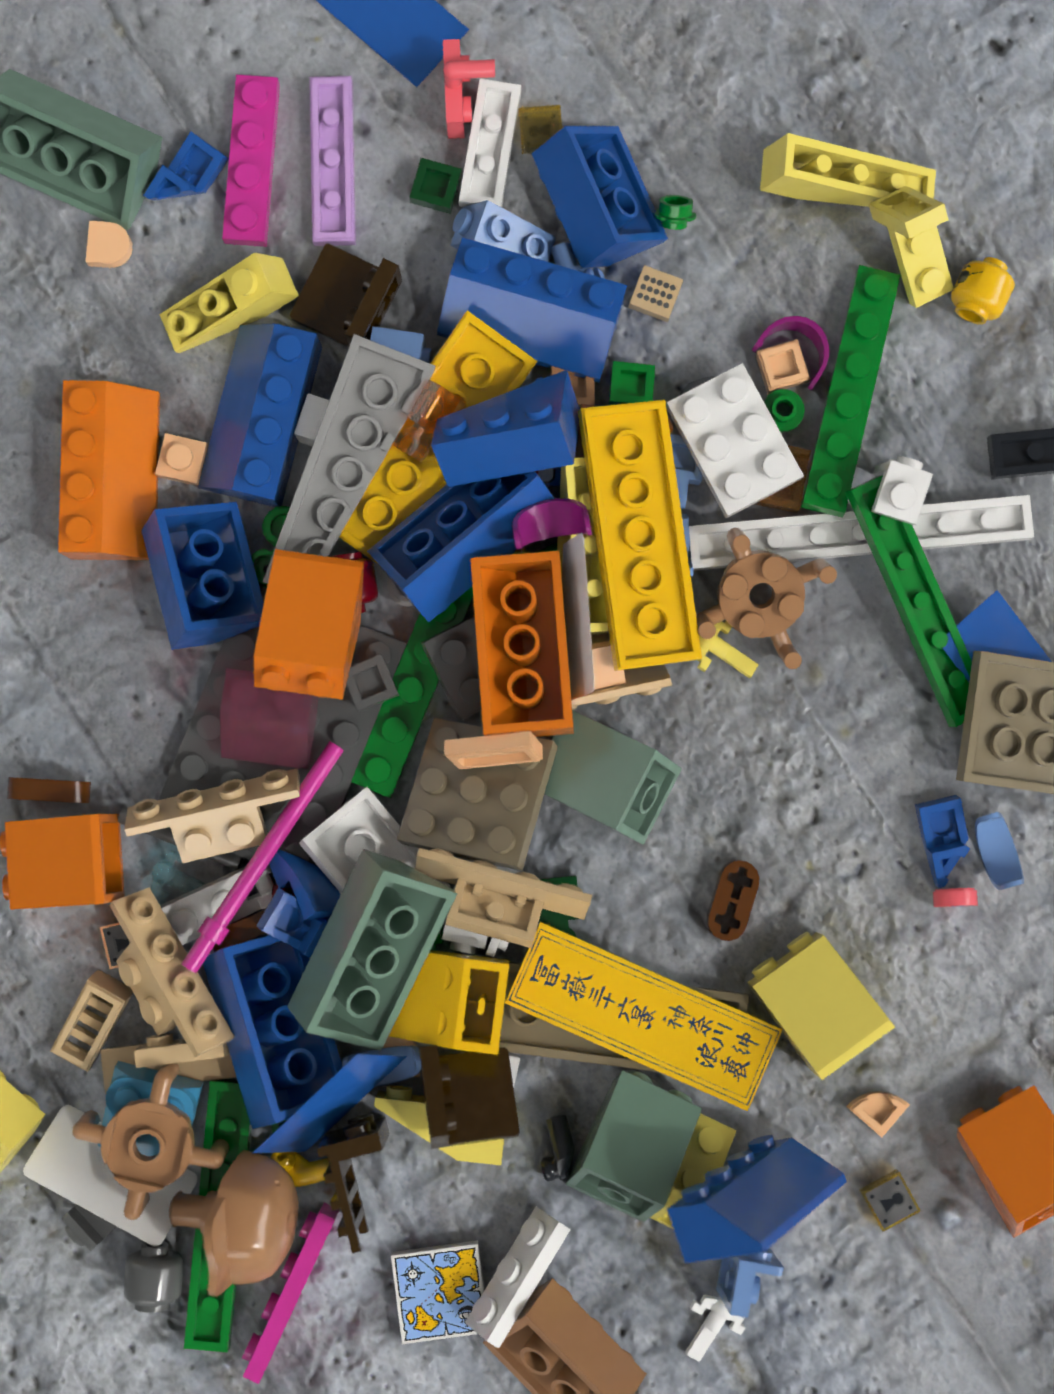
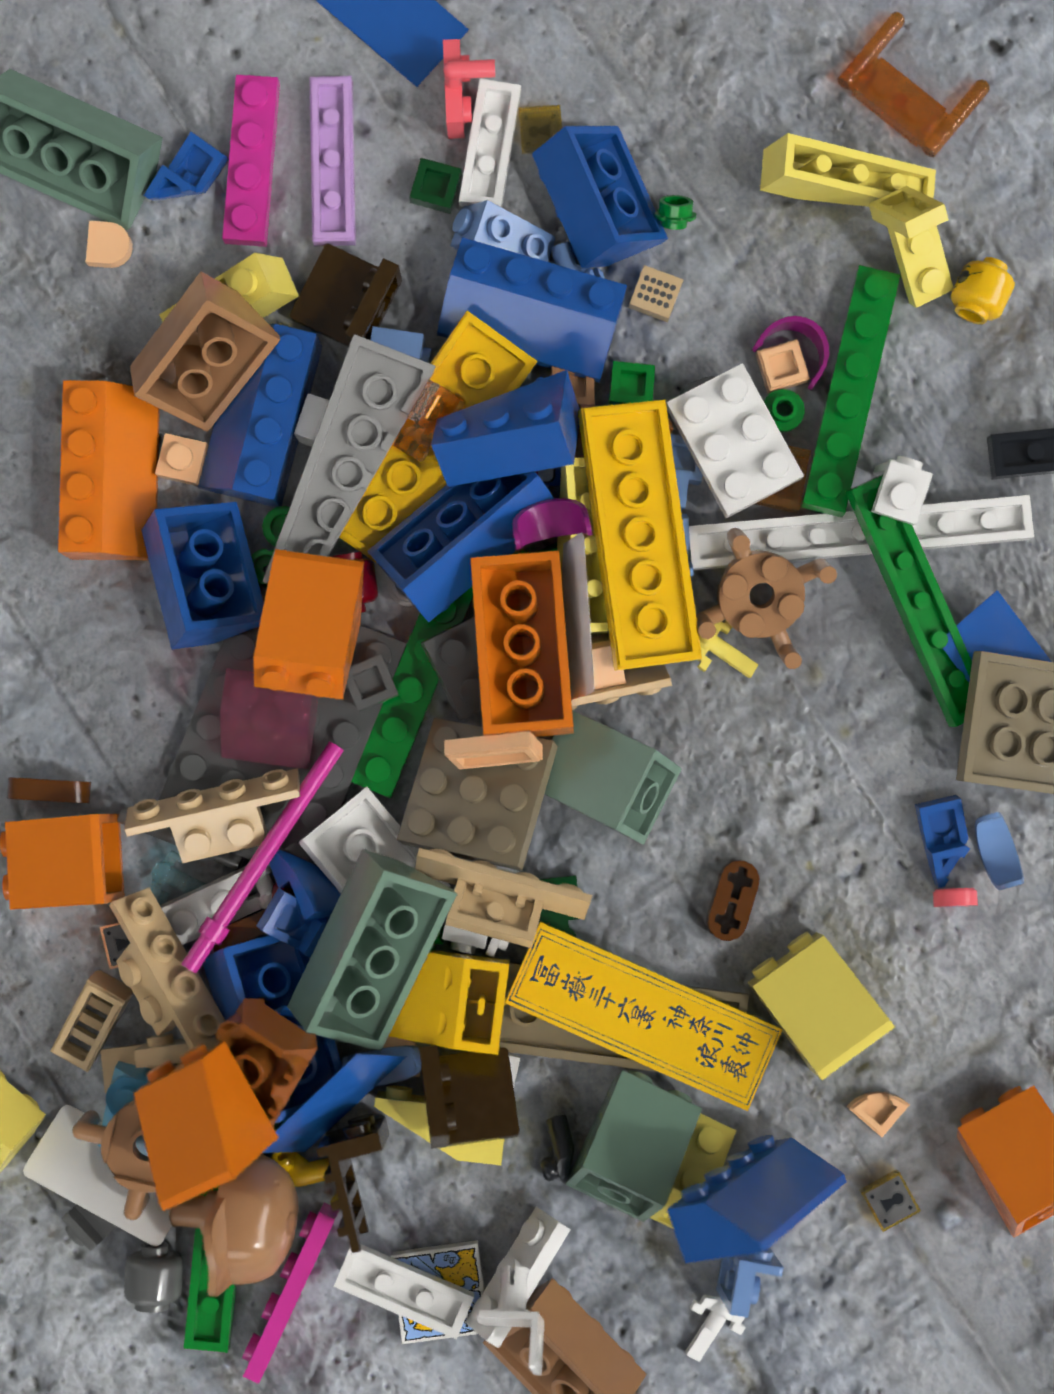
(200, 1123): none -> orange slope
(202, 353): none -> medium nougat slope
(268, 1051): none -> dark orange slope
(405, 1290): none -> white plate
(513, 1312): none -> white bracket
(902, 101): none -> clear orange plate

